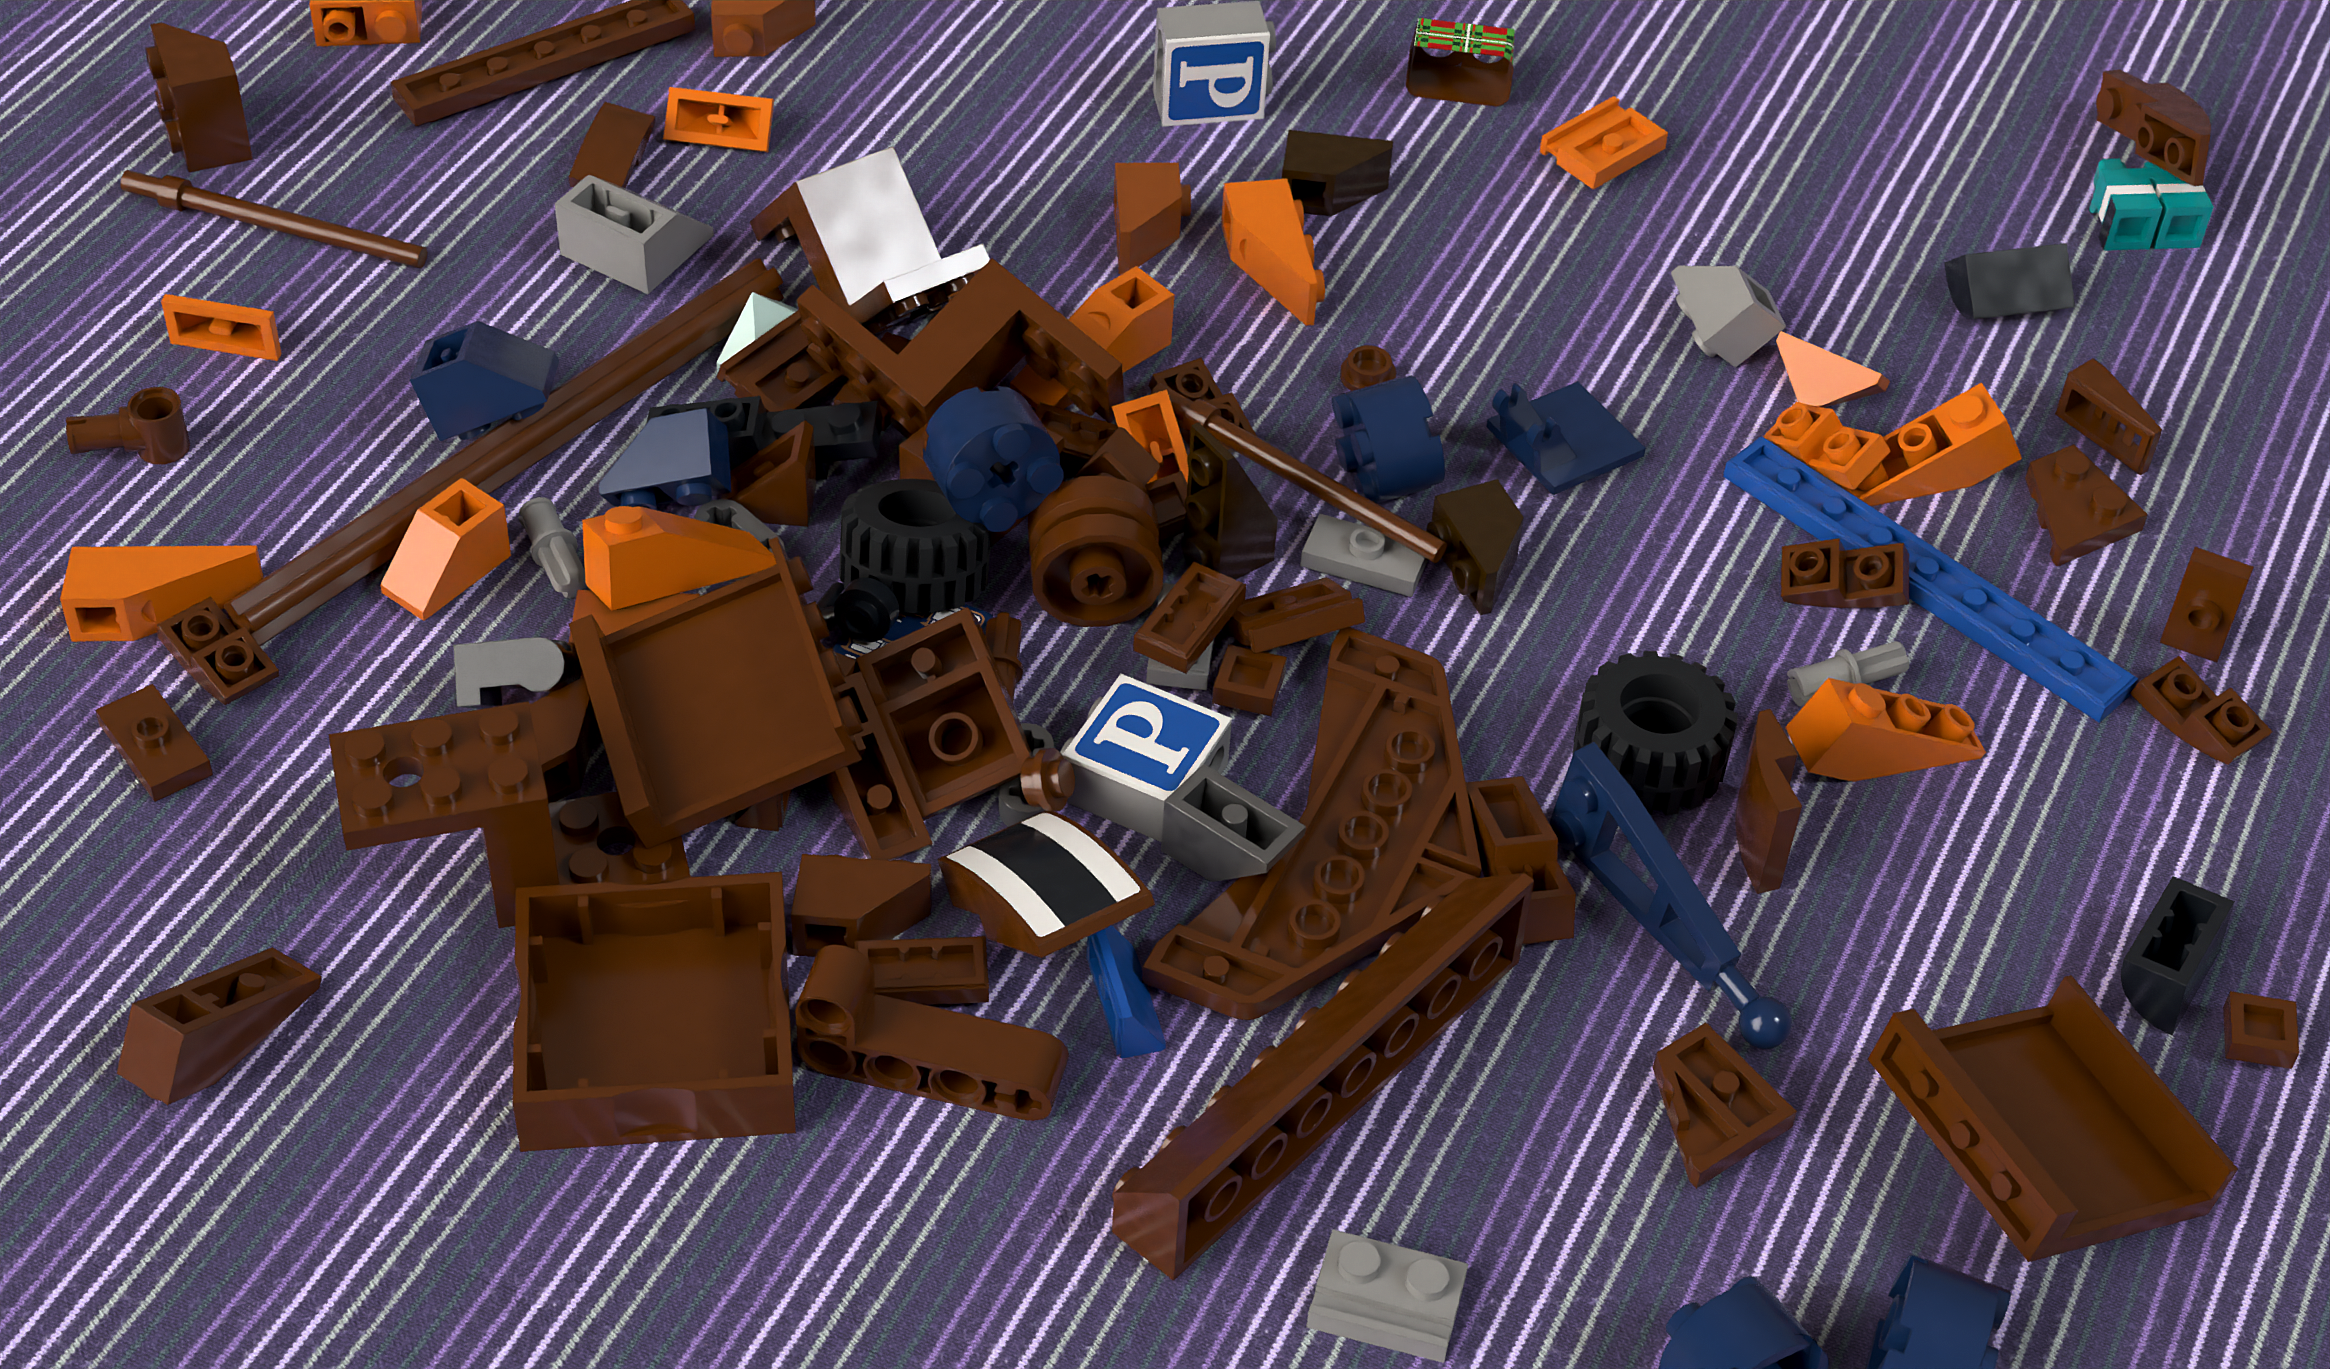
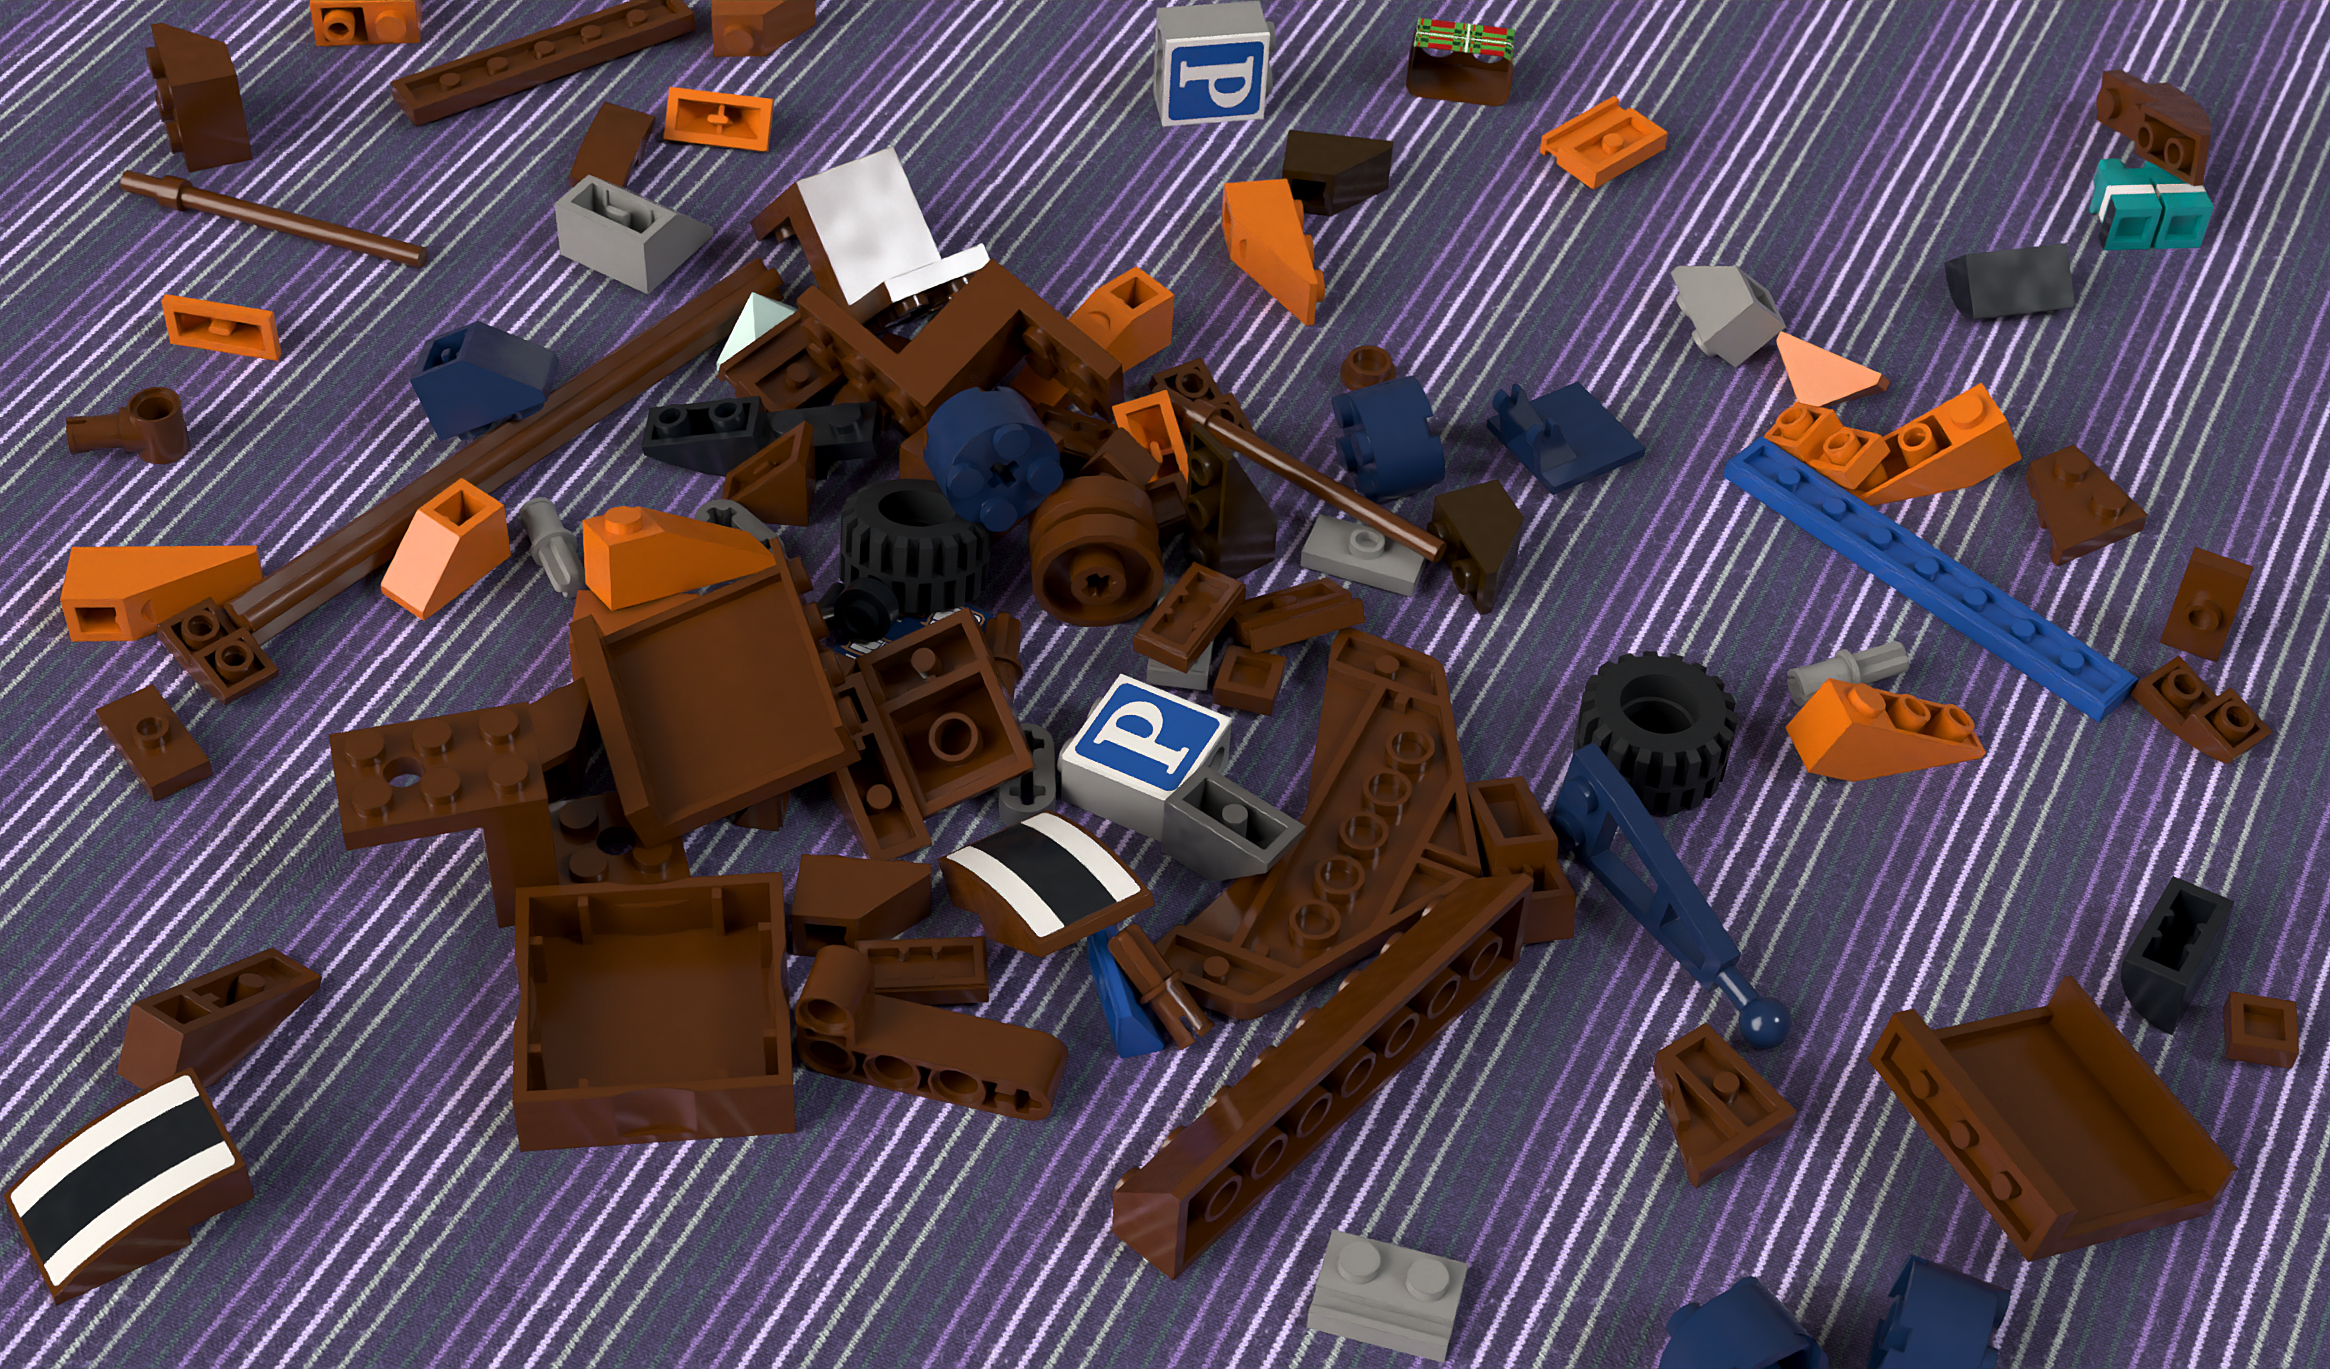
(128, 1187): none -> slope
(527, 663): leg -> none
(670, 462): dark blue slope -> none
(1047, 780): reddish brown plate -> none
(1147, 210): dark orange slope -> none
(1158, 984): none -> reddish brown axle
(1767, 805): reddish brown slope -> none
(1841, 578): reddish brown slope -> none
(2091, 398): reddish brown slope -> none

